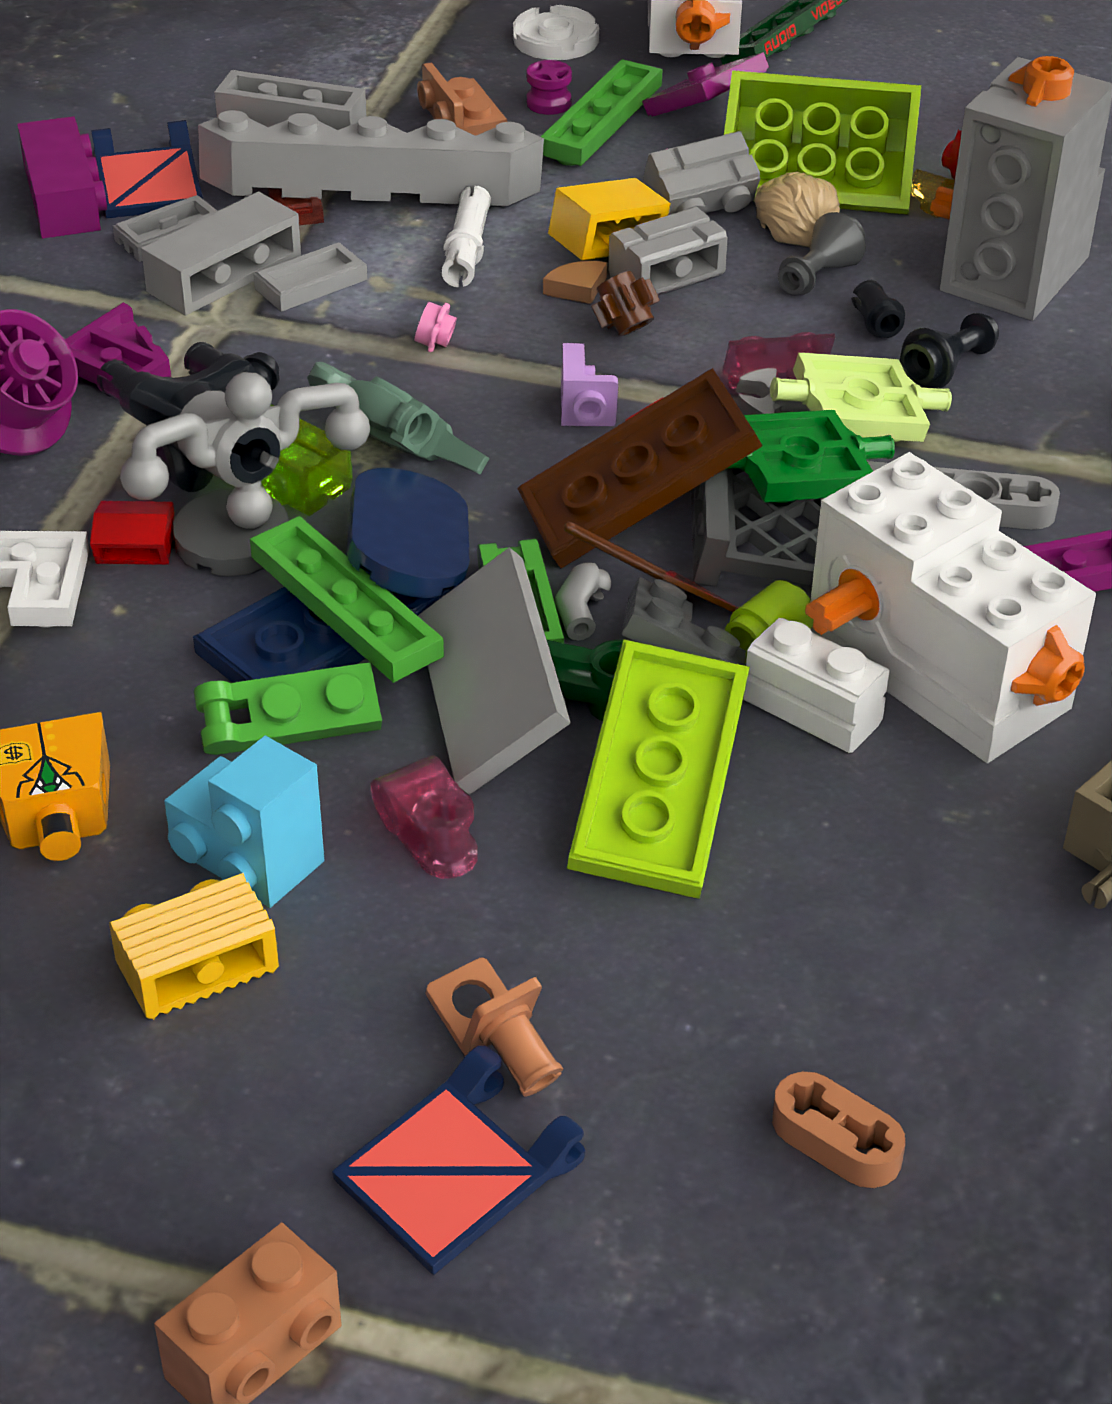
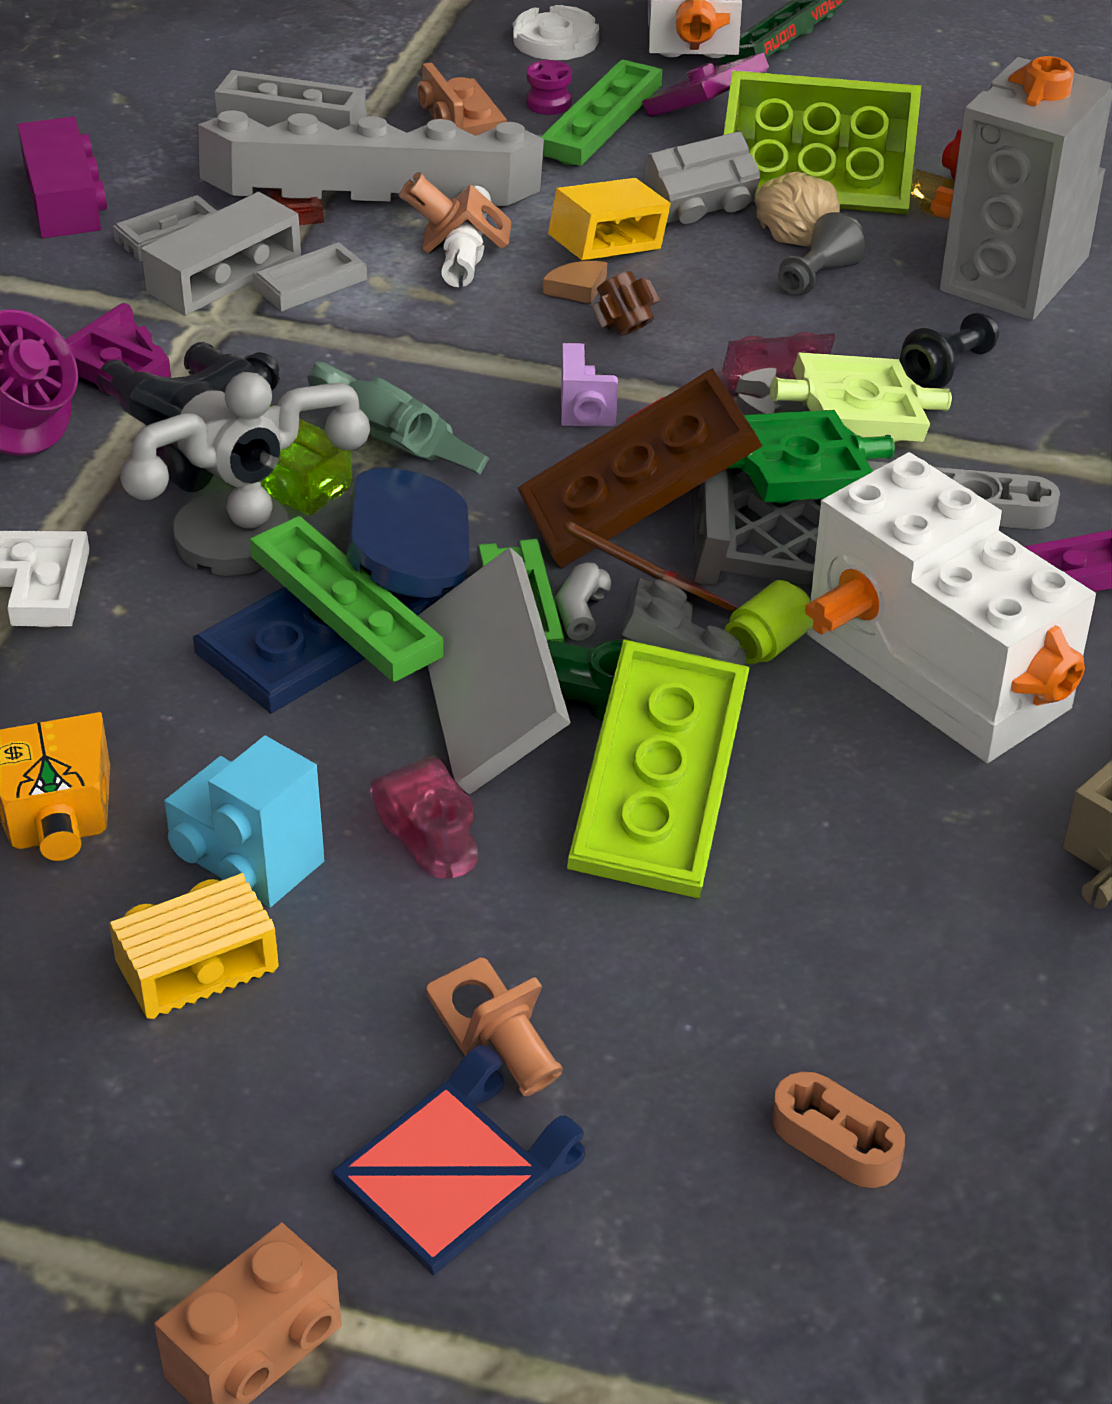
(132, 532): red piece -> none
(148, 177): flag -> none
(289, 708): bright green plate -> none
(435, 326): bright pink plate -> none
(449, 214): none -> nougat bracket
(670, 250): light grey brick -> none
(816, 684): white brick -> none
(882, 314): black pin -> none

